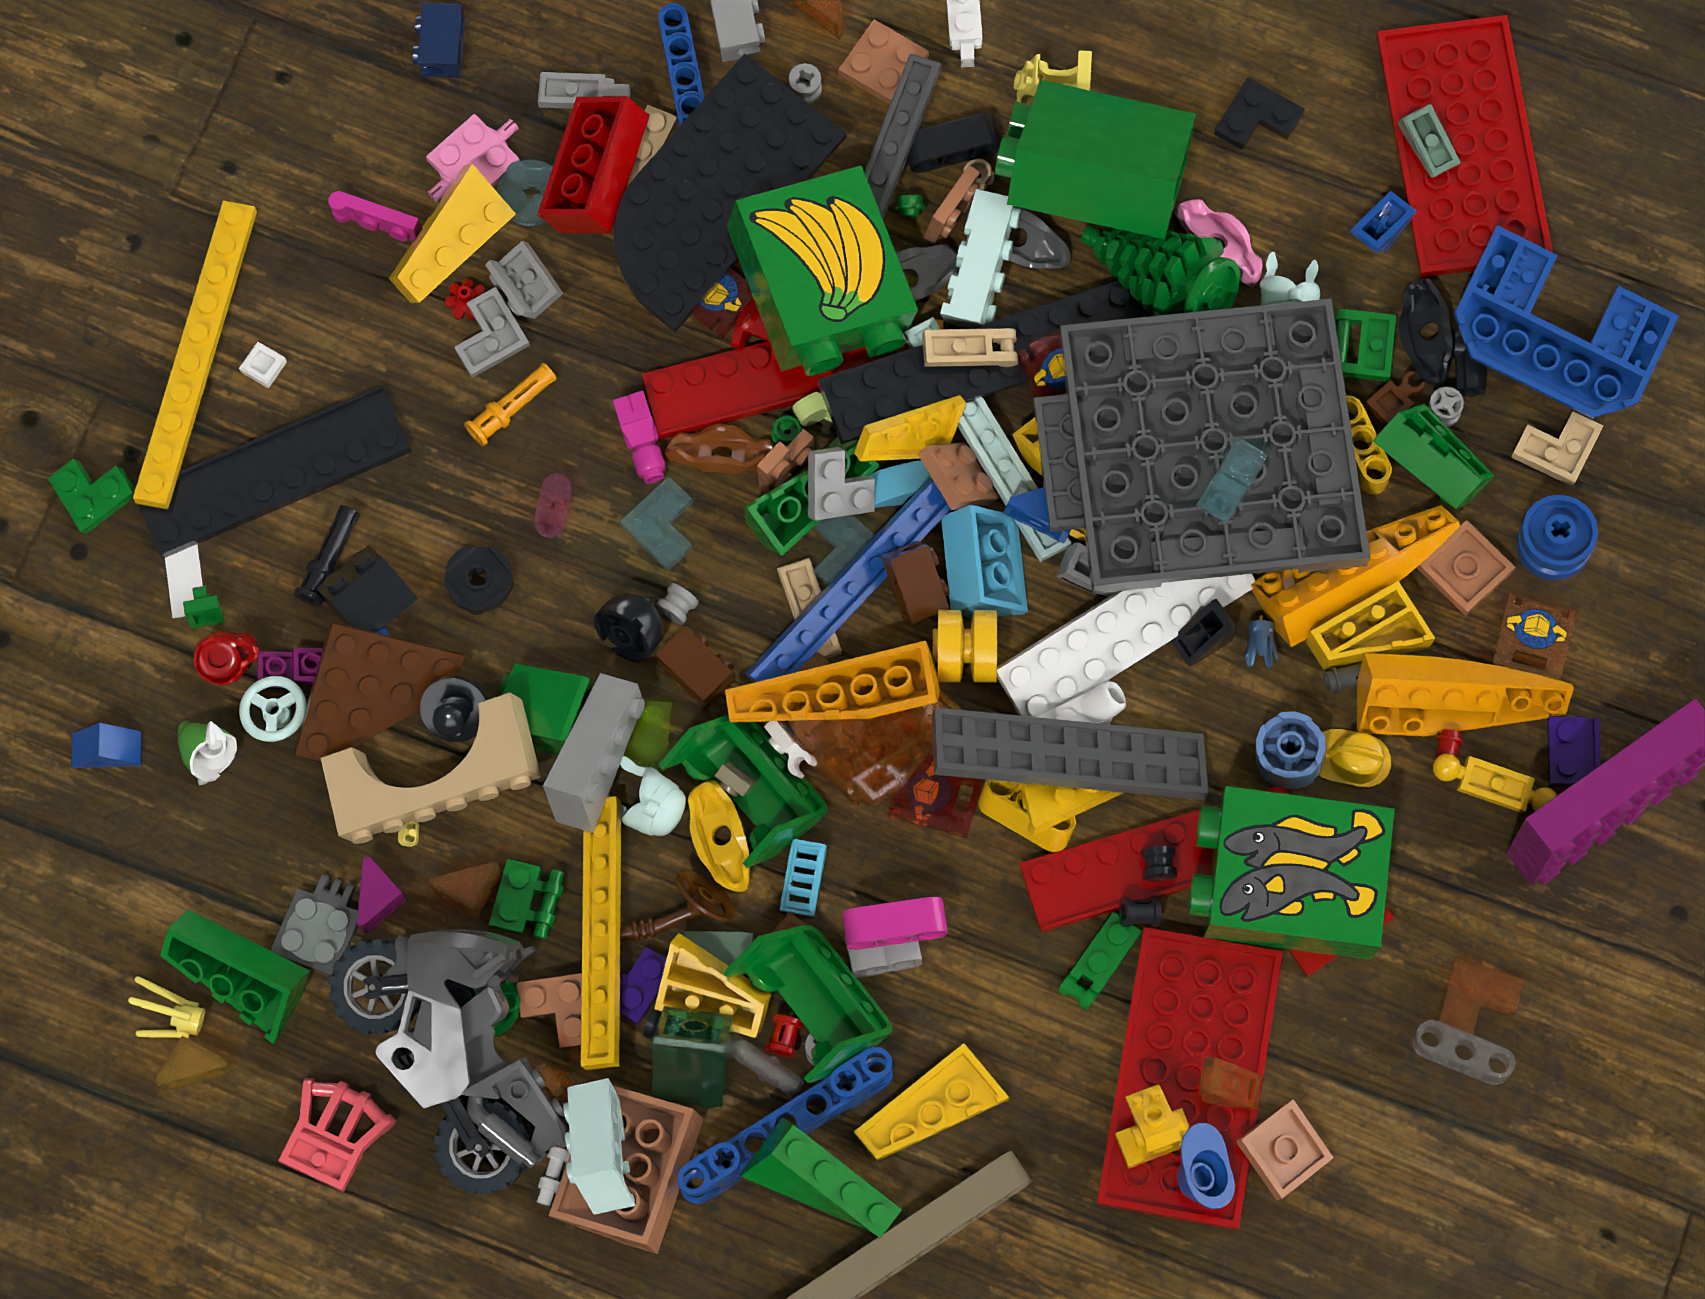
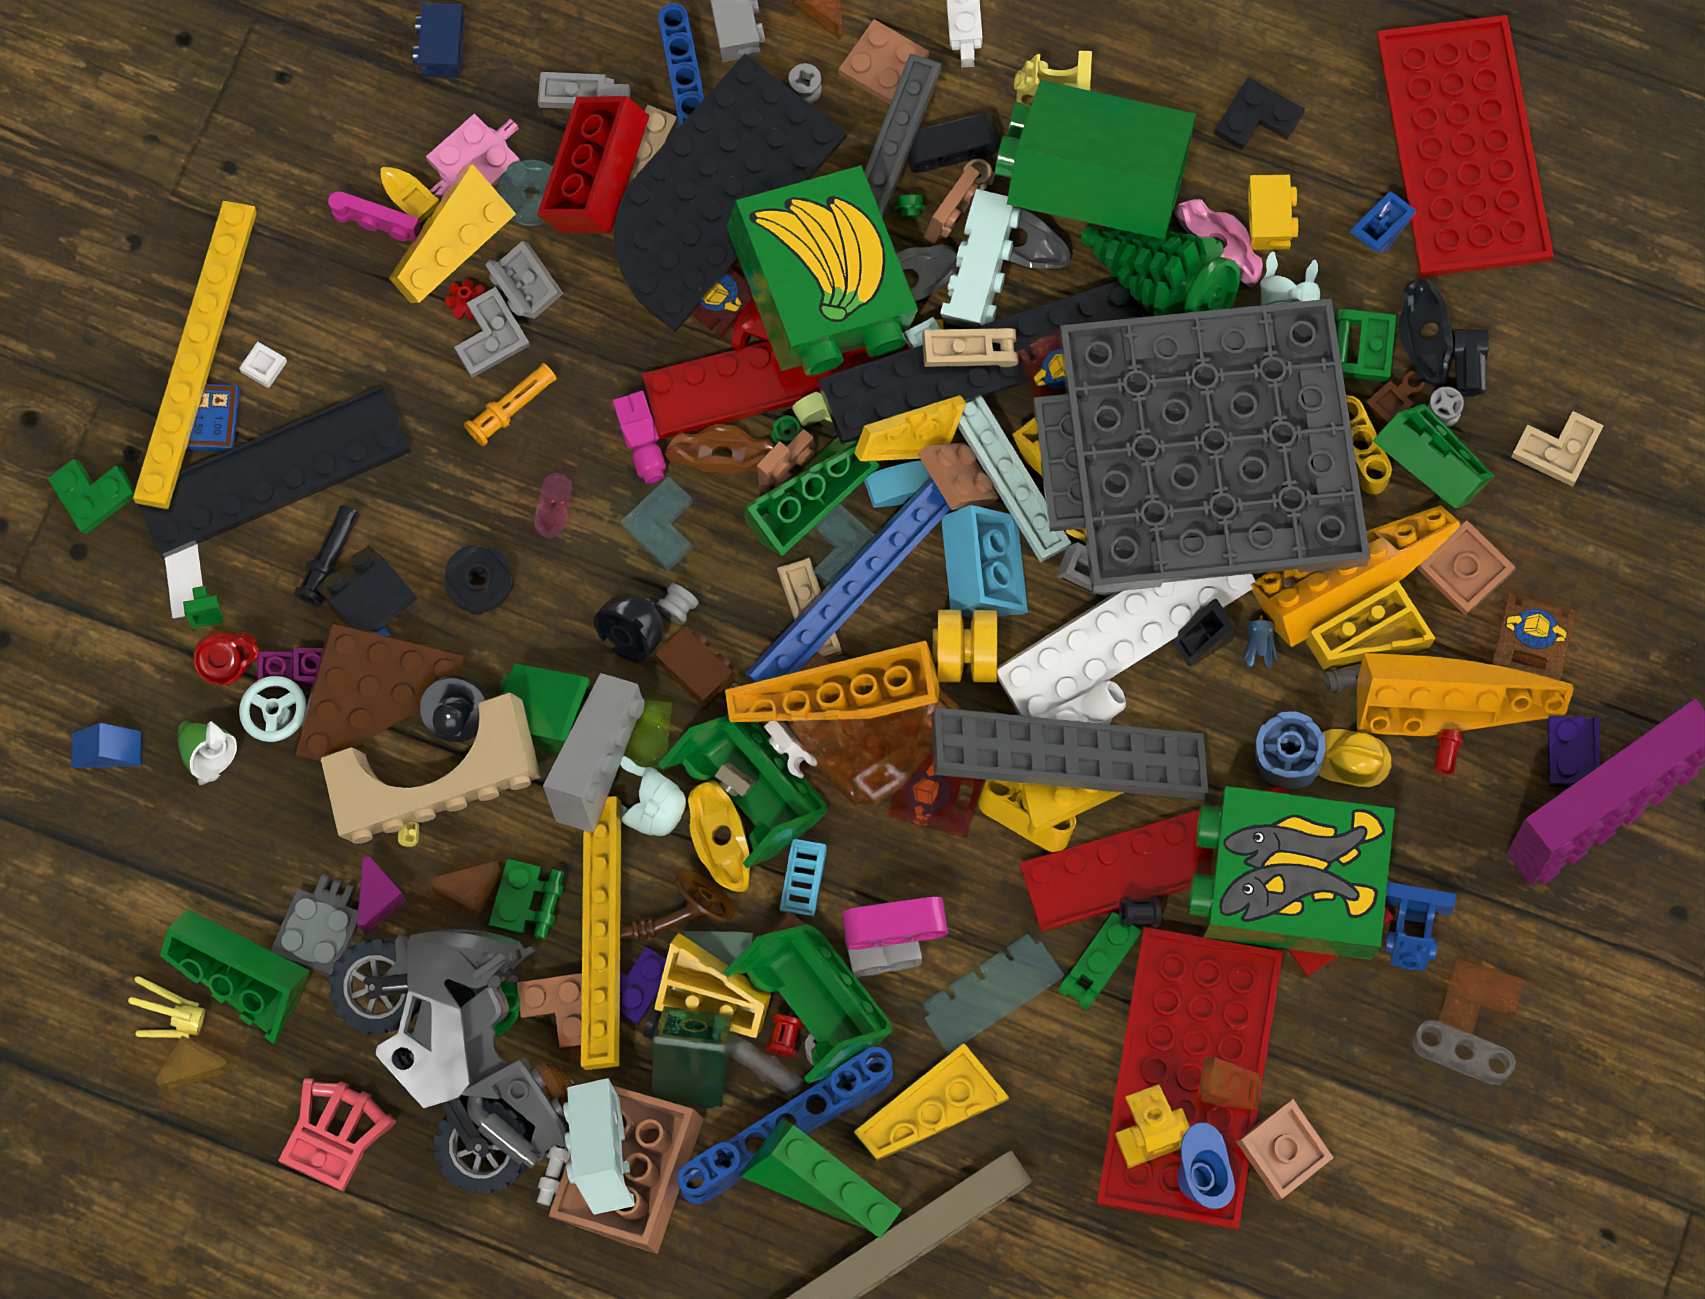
(215, 419): none -> blue tile
(408, 193): none -> yellow plate
(830, 492): light grey plate -> none
(916, 581): reddish brown brick -> none
(987, 1001): none -> clear light blue windscreen
(1032, 511): blue slope -> none
(1158, 863): black wheel -> none
(1232, 480): clear light blue slope -> none
(1271, 212): none -> yellow brick
(1419, 907): none -> blue tile
(1429, 141): sand green slope -> none
(1492, 783): yellow plate -> none
(1556, 537): blue wheel -> none
(1576, 373): blue slope -> none

